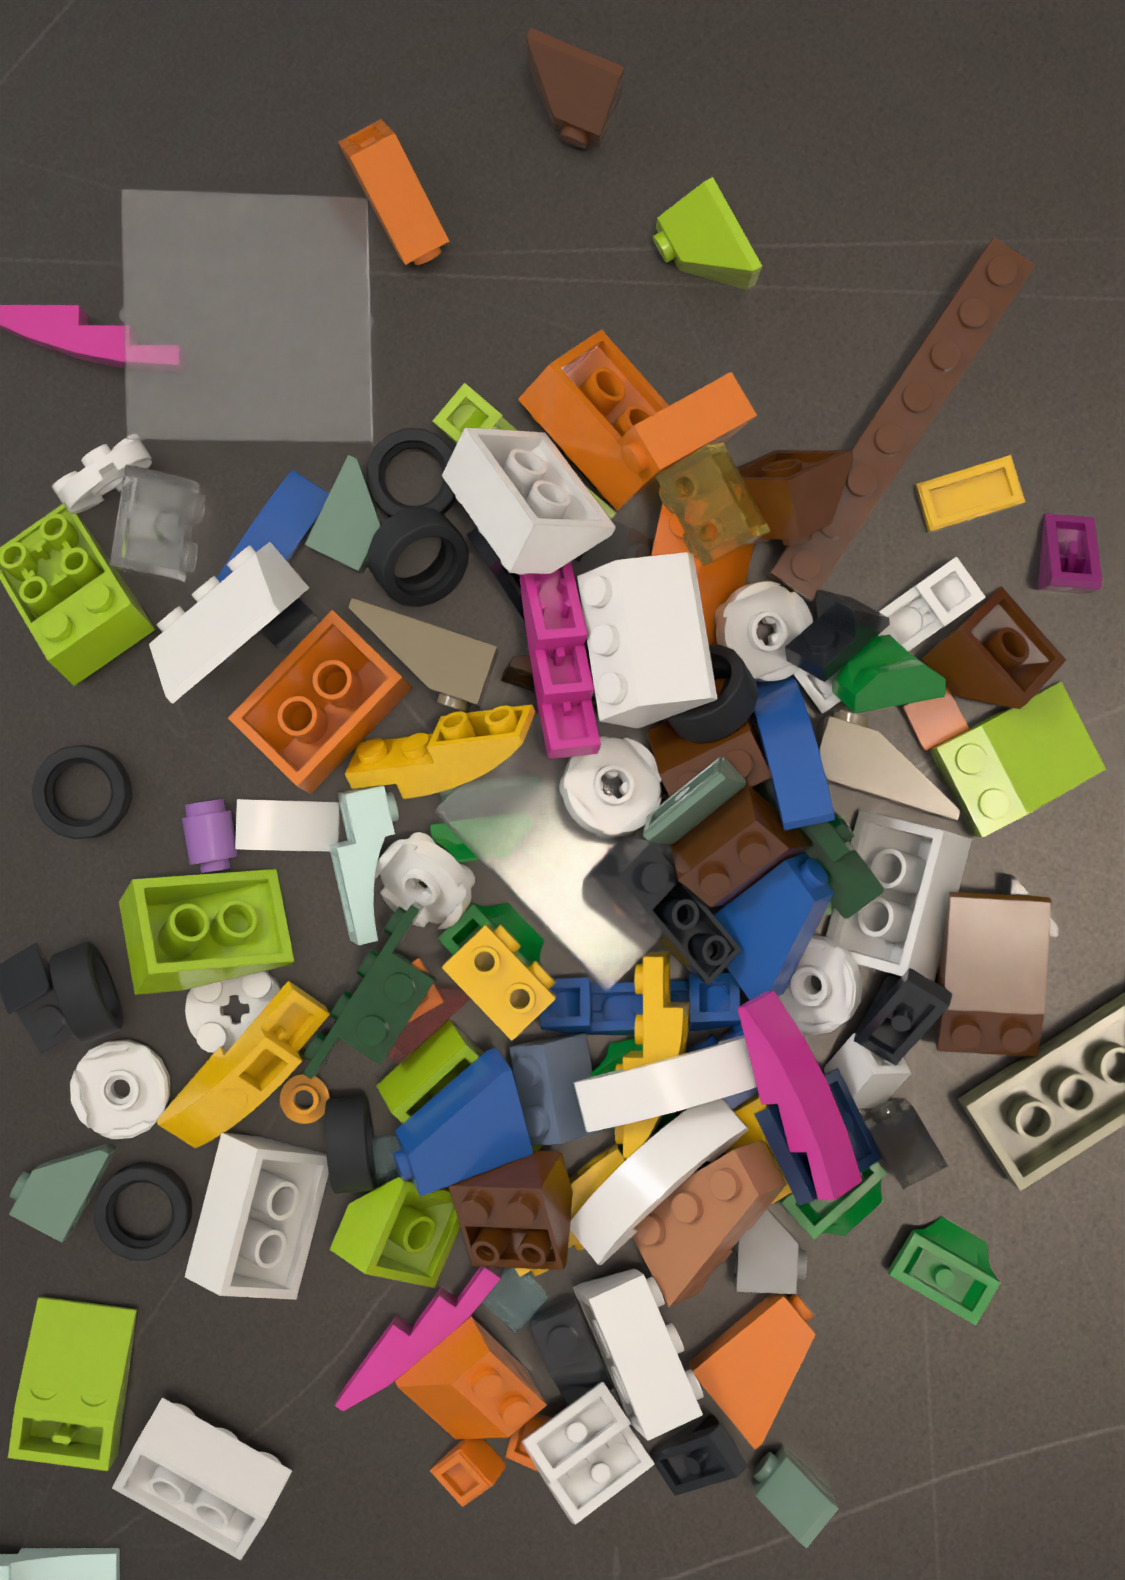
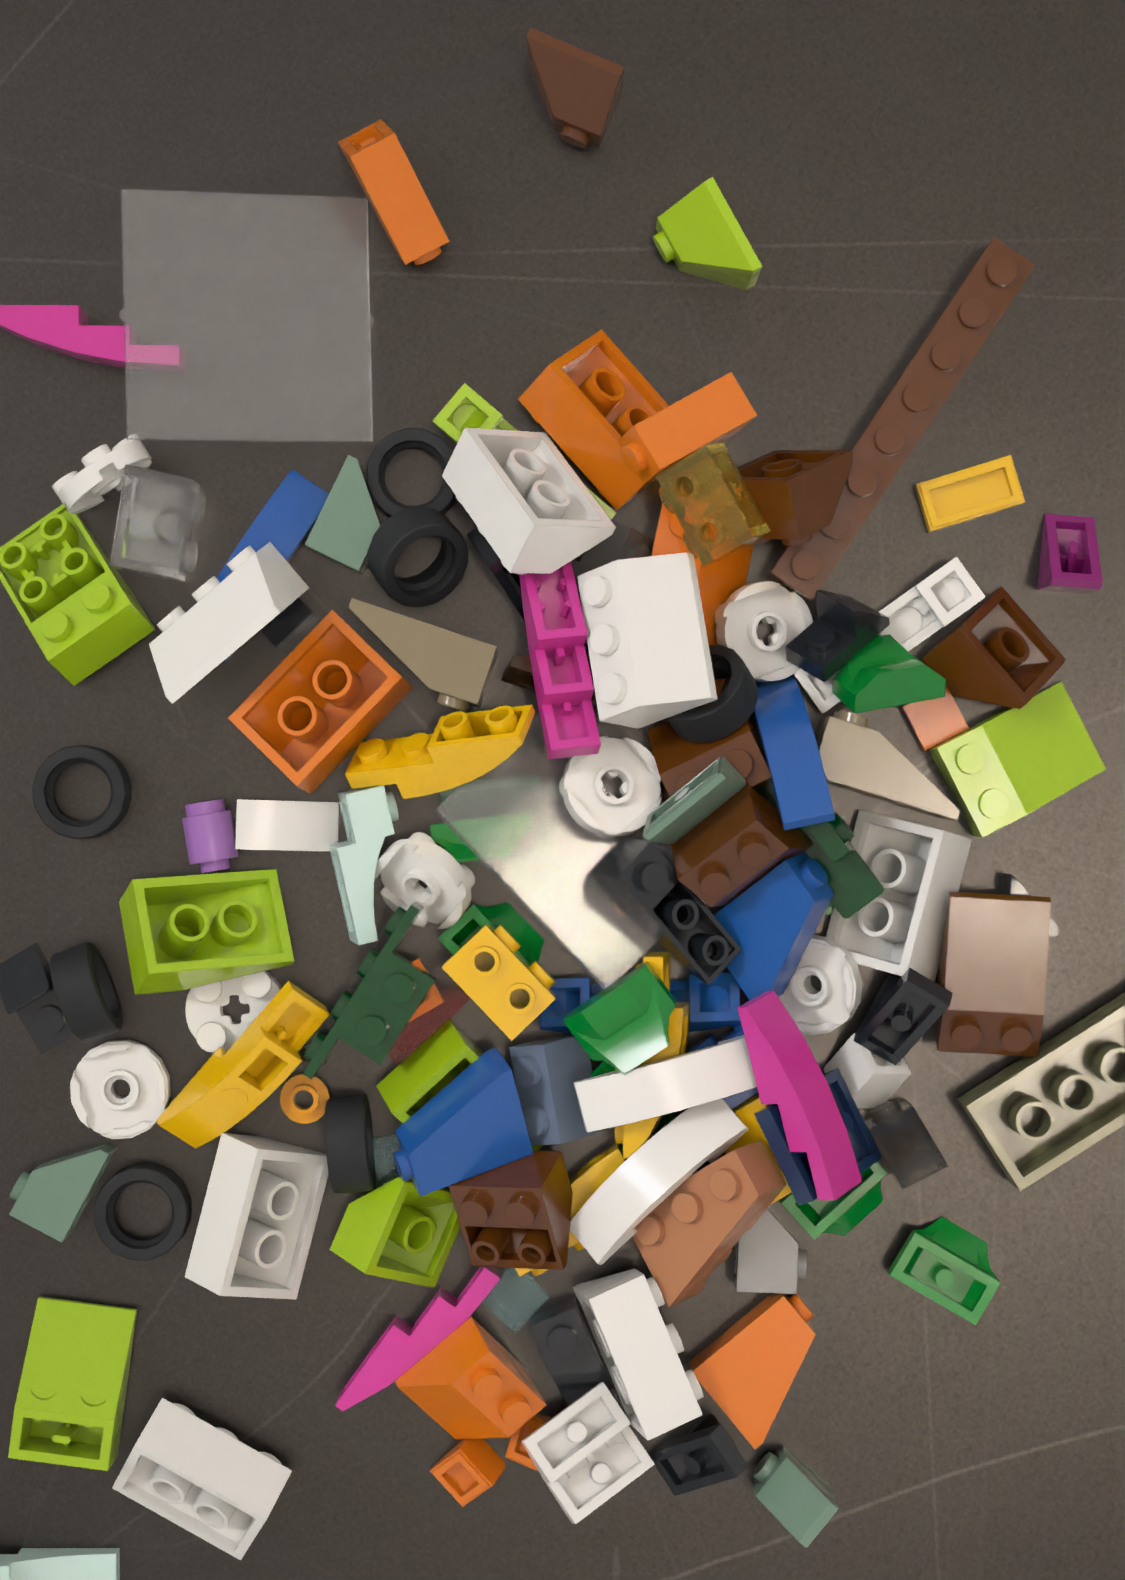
(625, 1020): none -> green slope

